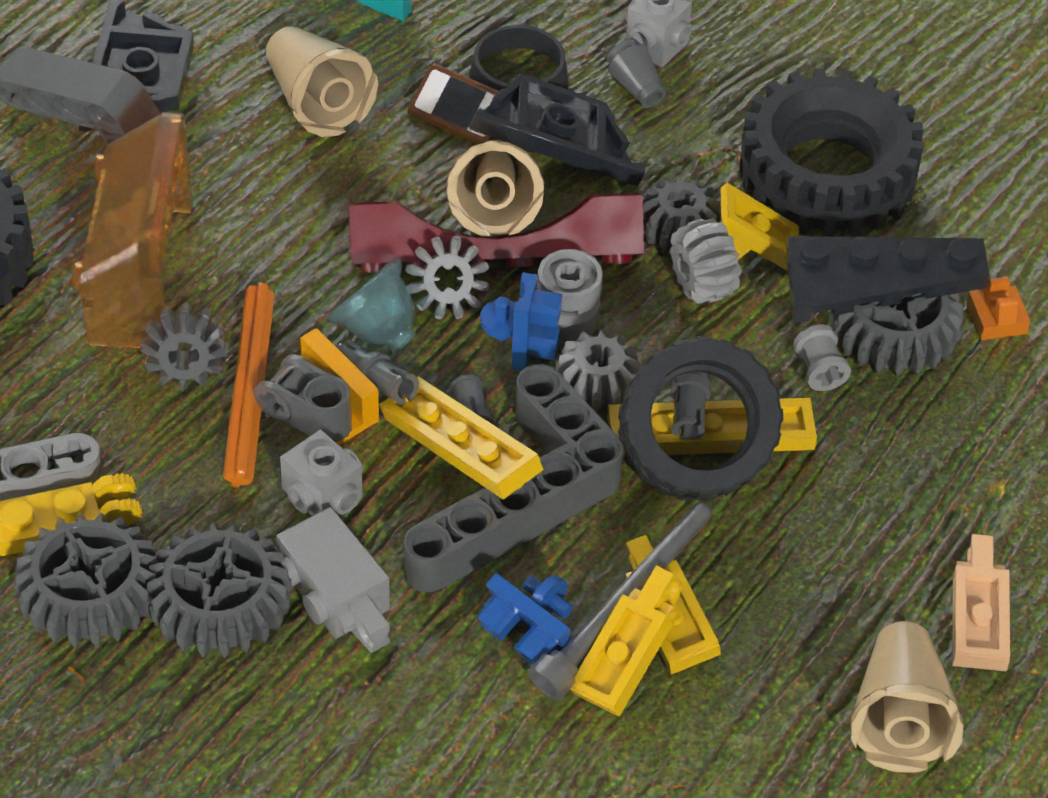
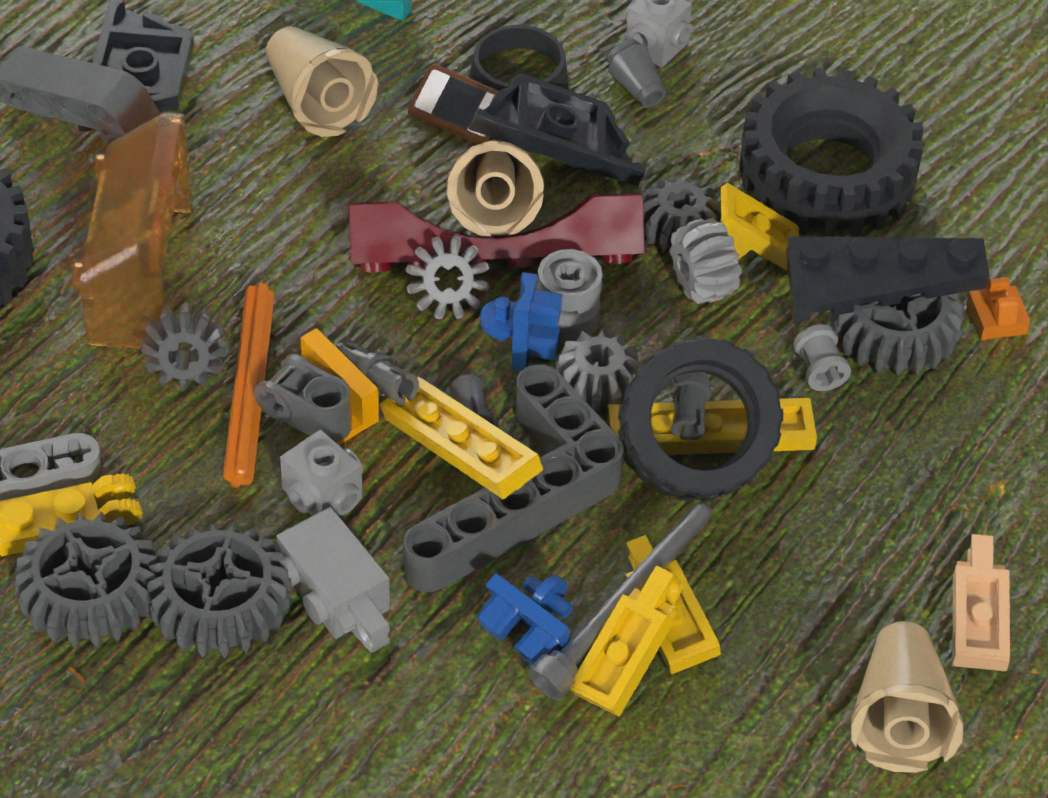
(379, 310): clear light blue hat -> none

